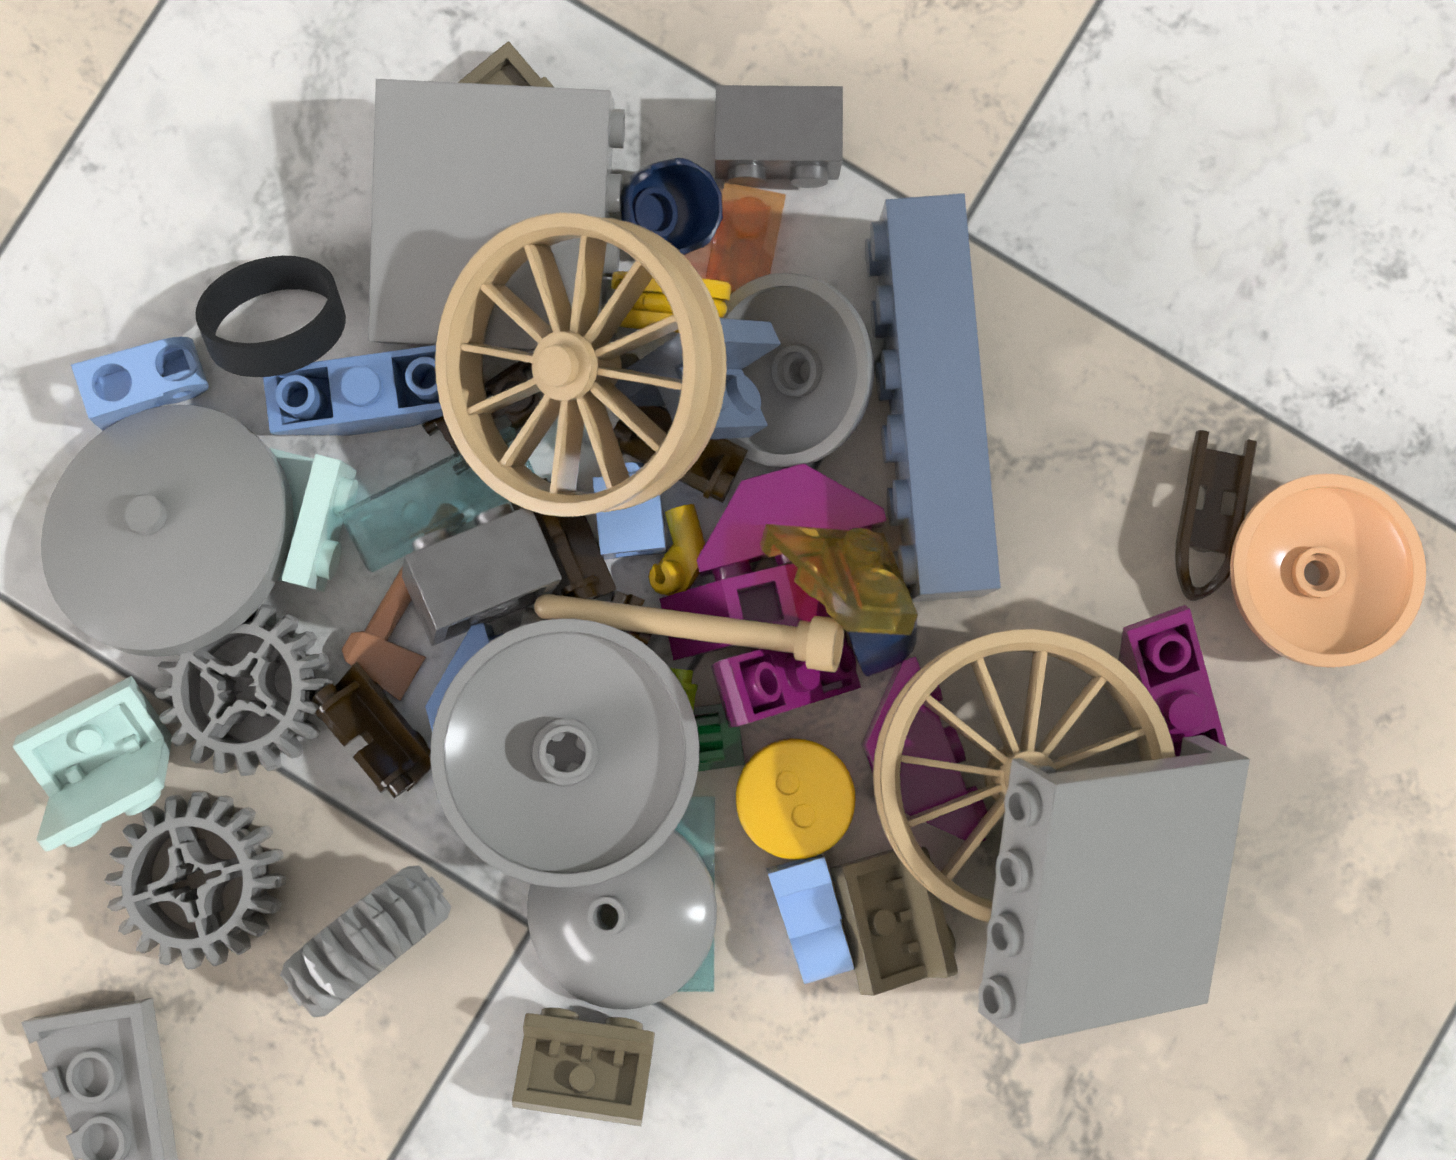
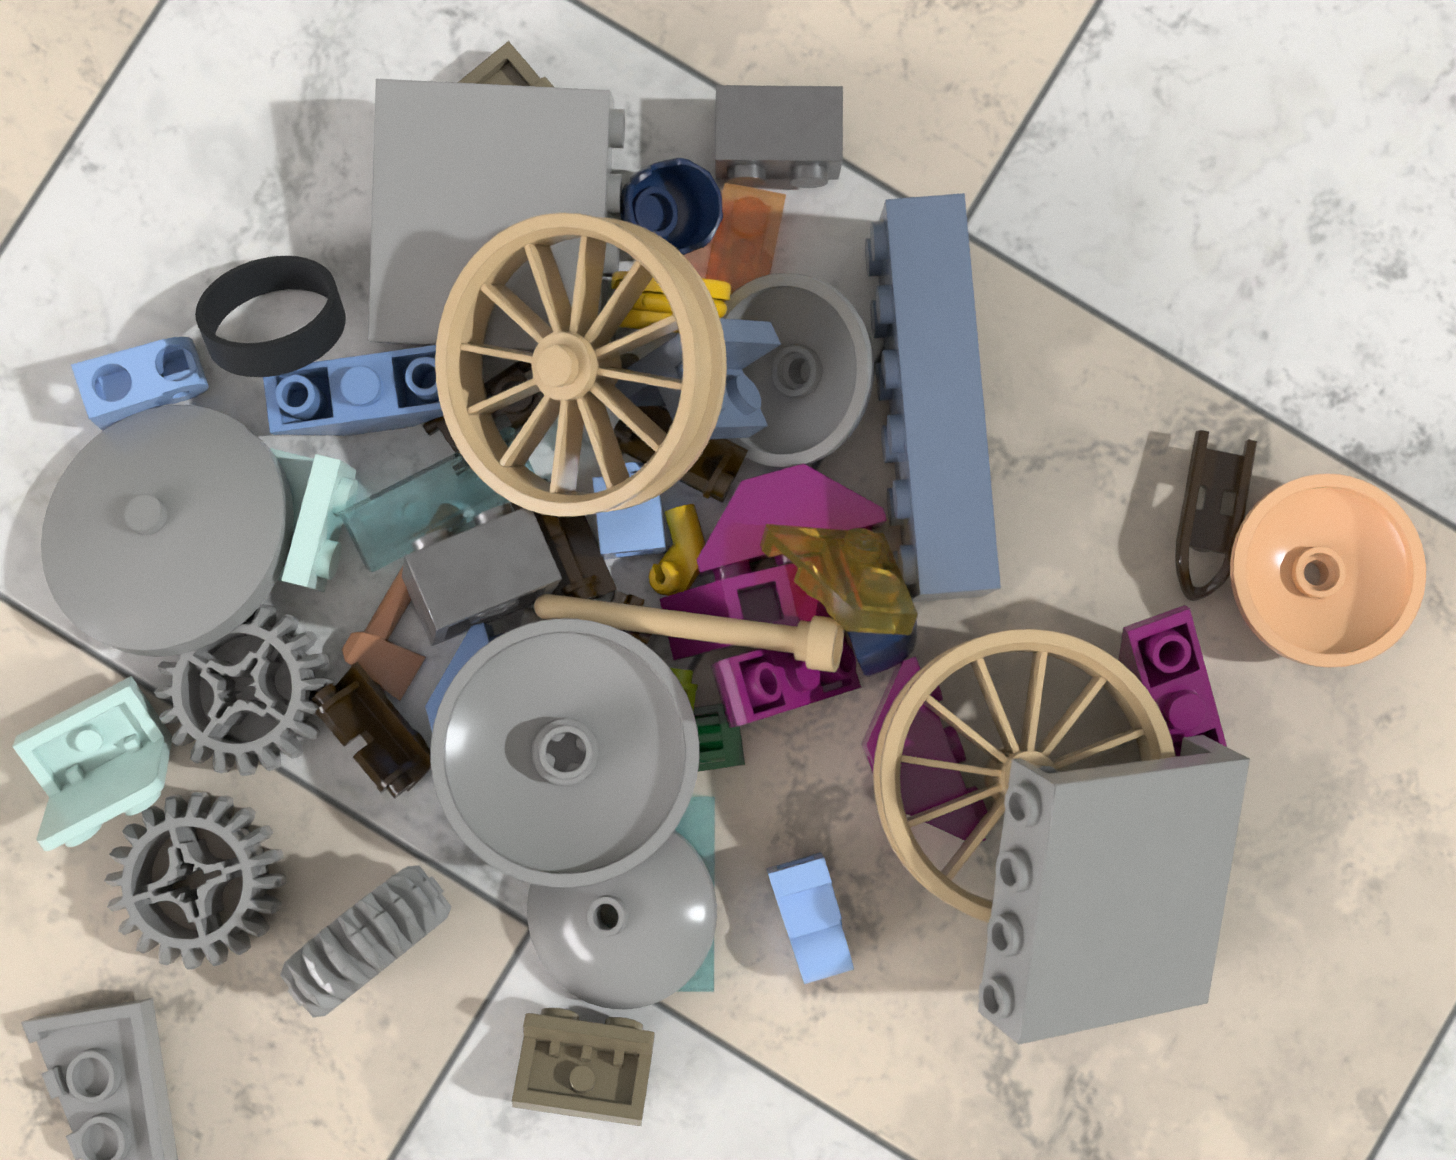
(795, 798): yellow head -> none
(892, 924): dark tan bracket -> none

